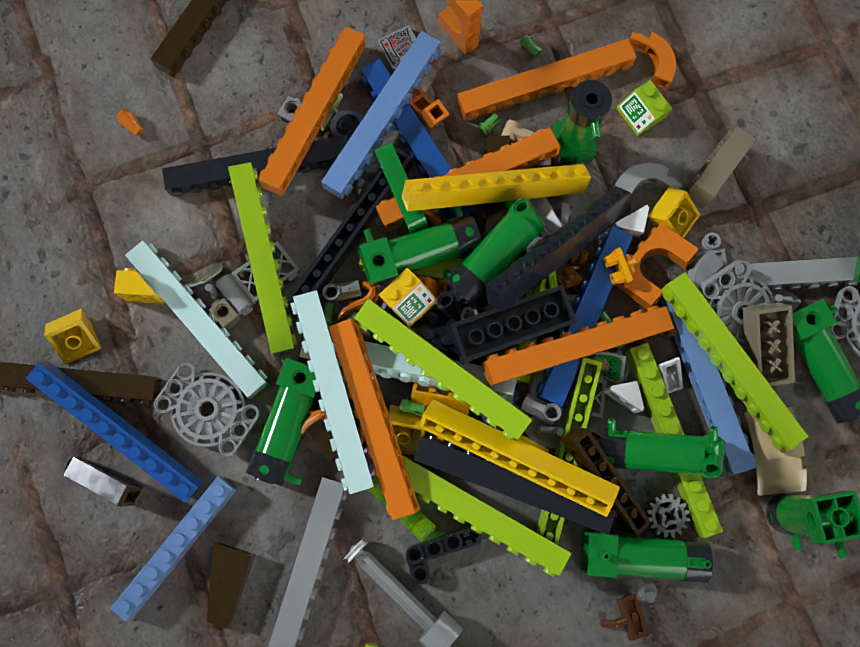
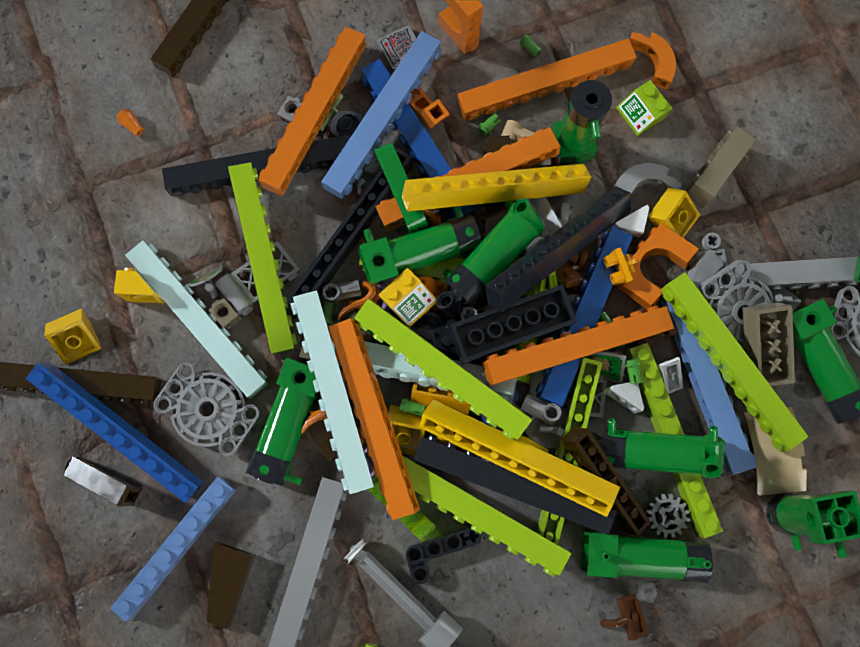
(634, 370): none -> bright green pin

